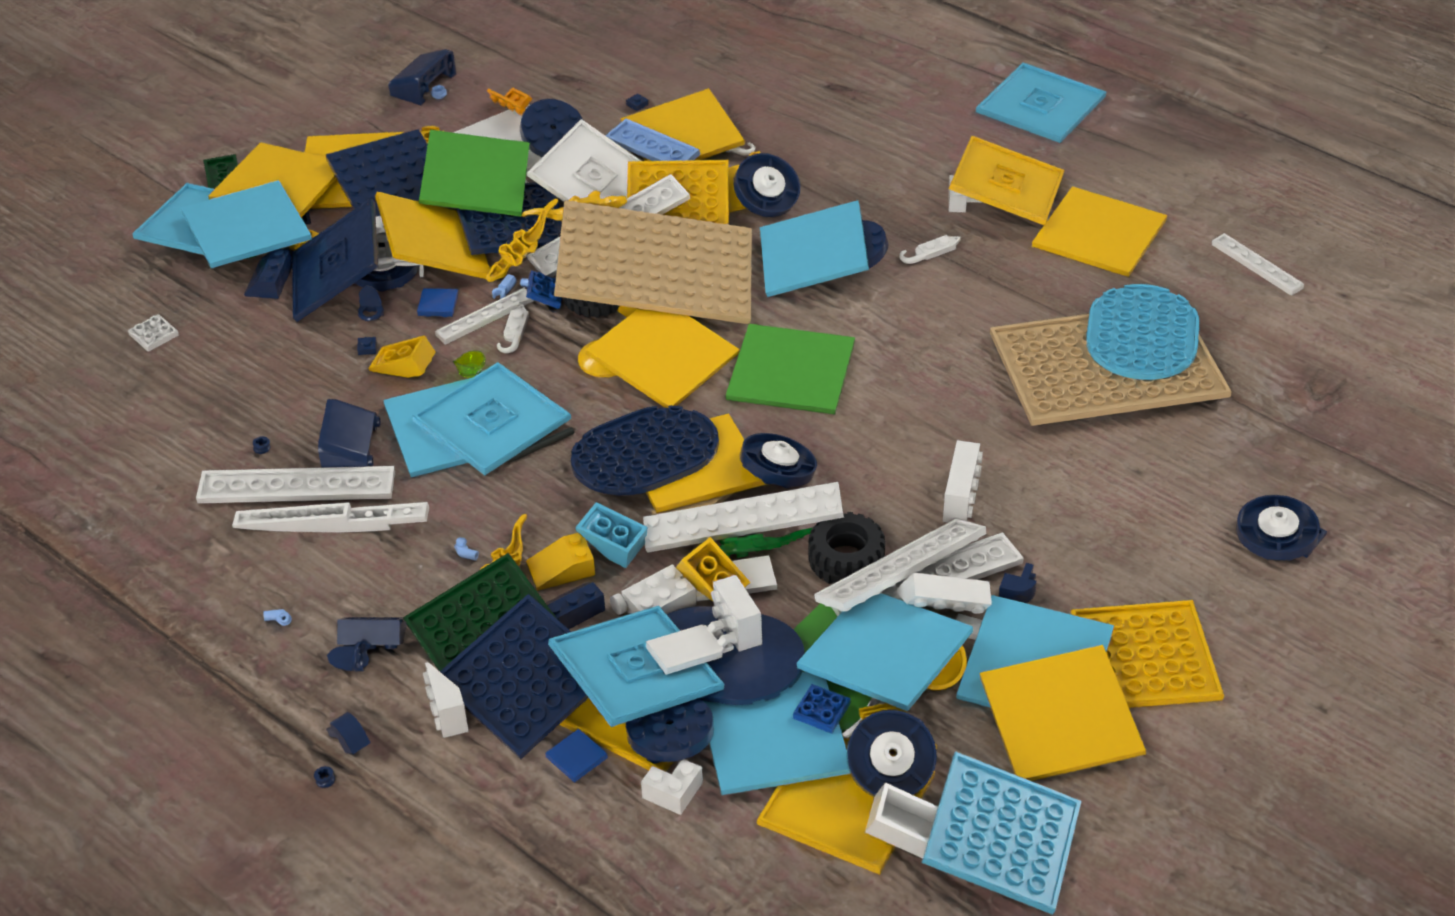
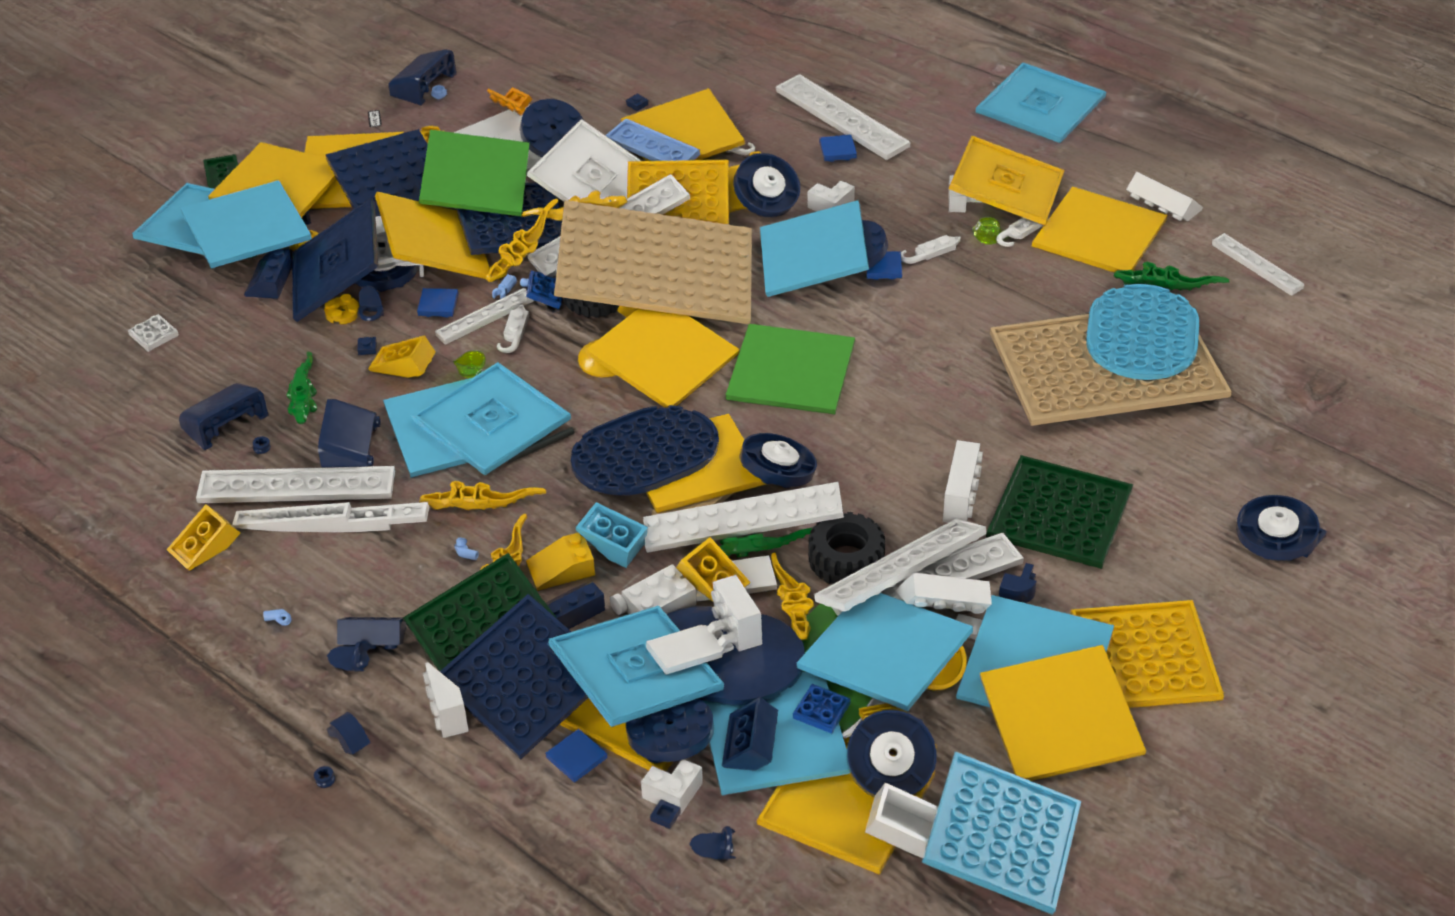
(203, 538): none -> yellow slope
(206, 416): none -> dark blue windscreen
(301, 392): none -> green animal
(334, 308): none -> yellow plate
(374, 118): none -> sticker
(476, 497): none -> yellow animal
(665, 814): none -> dark blue plate
(714, 844): none -> dark blue piece
(750, 736): none -> dark blue slope
(794, 599): none -> yellow animal
(823, 197): none -> white brick
(837, 148): none -> blue tile
(843, 117): none -> white plate
(887, 267): none -> blue tile
(987, 230): none -> clear neon green helmet
(1018, 231): none -> white plate
(1061, 511): none -> dark green tile
(1163, 197): none -> white slope
(1165, 277): none -> green animal

